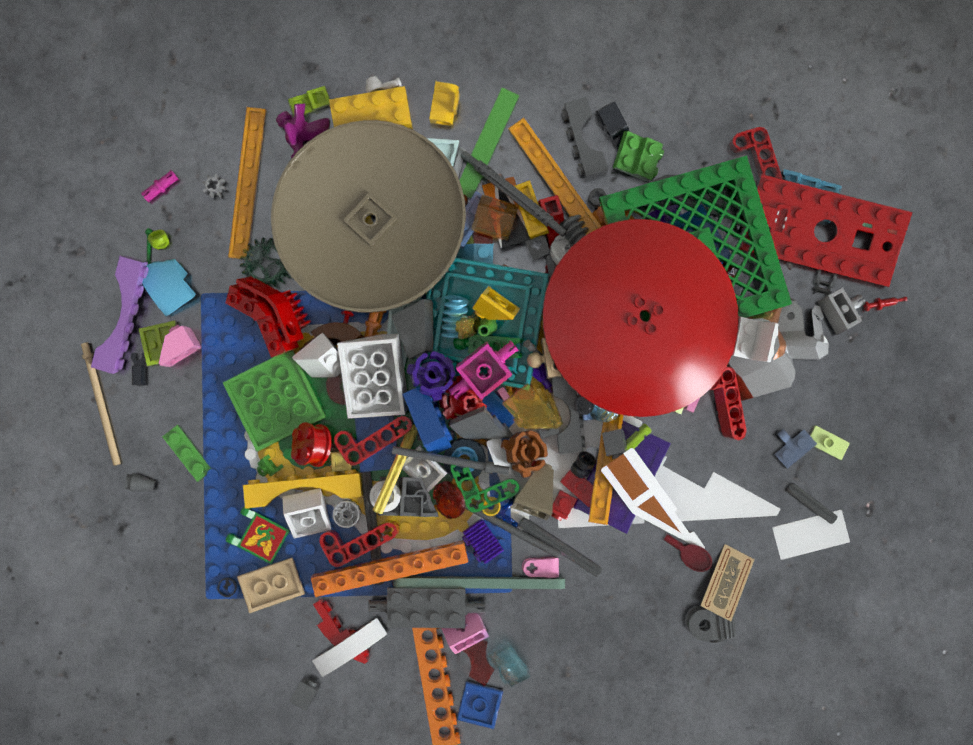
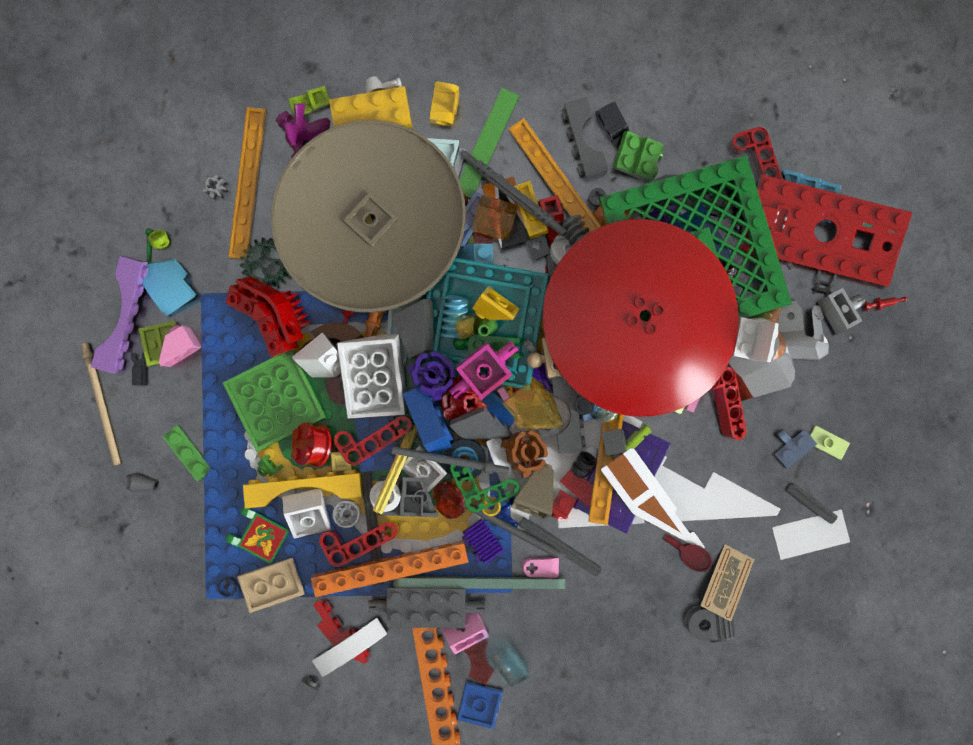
(159, 186): dark pink pin -> none

